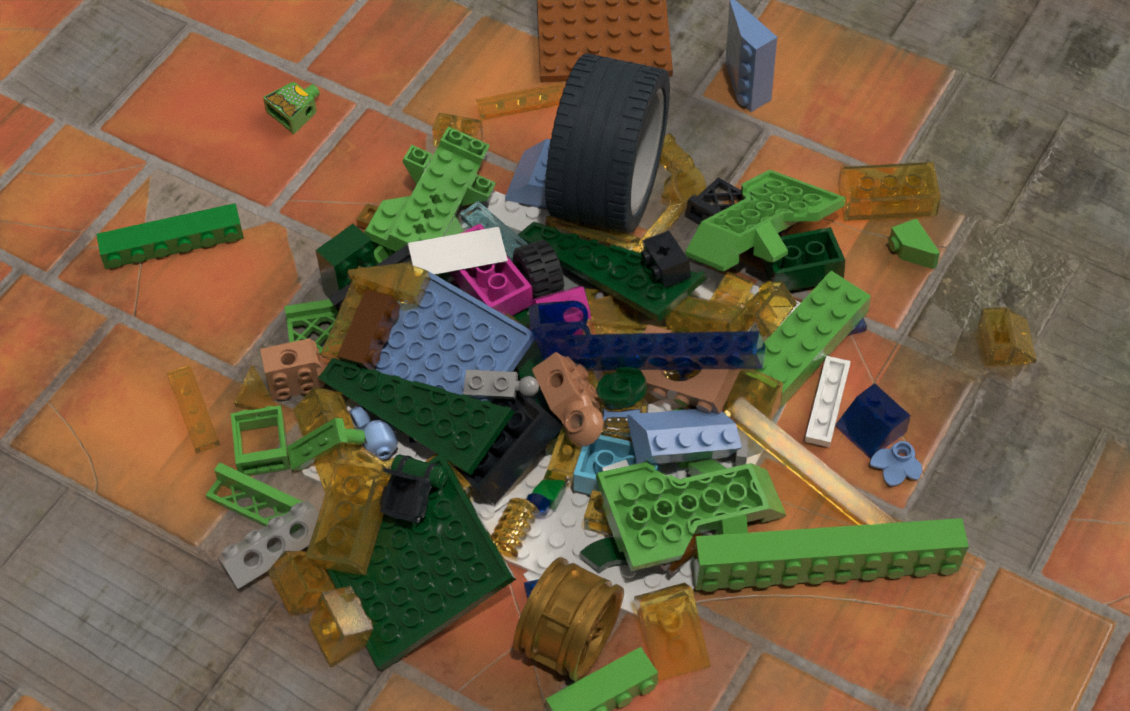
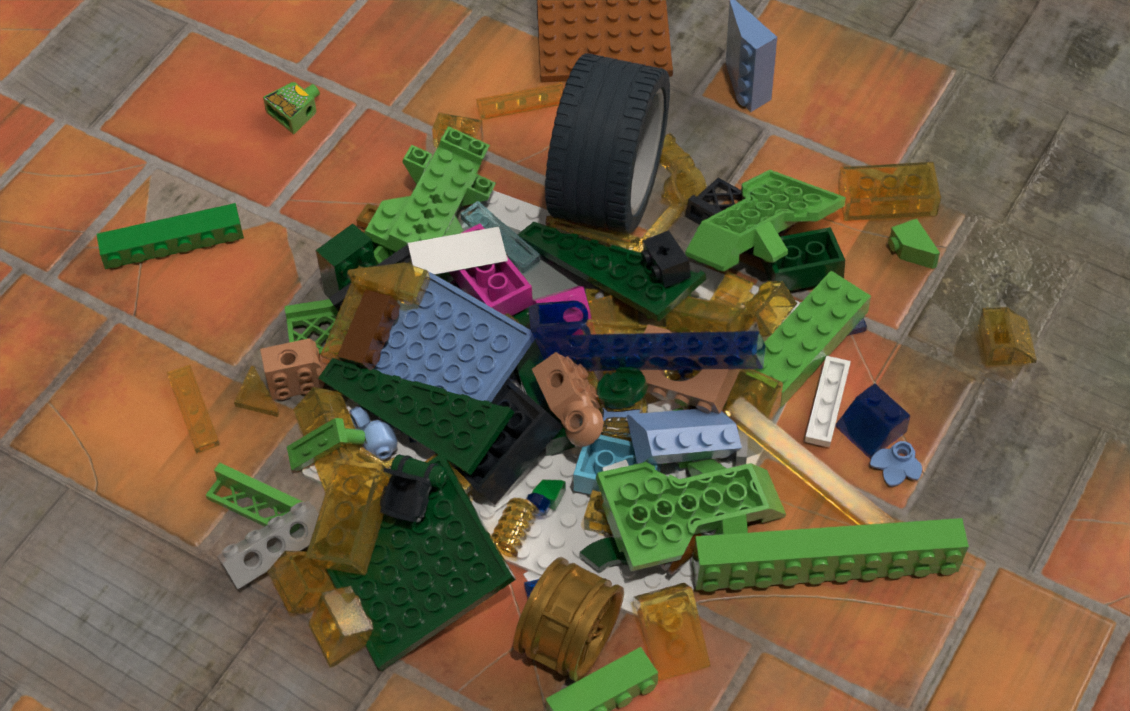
(261, 461): bright green window -> none
(498, 384): light grey plate -> none
(530, 177): medium blue slope -> none
(540, 268): black tyre -> none
(563, 459): clear yellow slope -> none

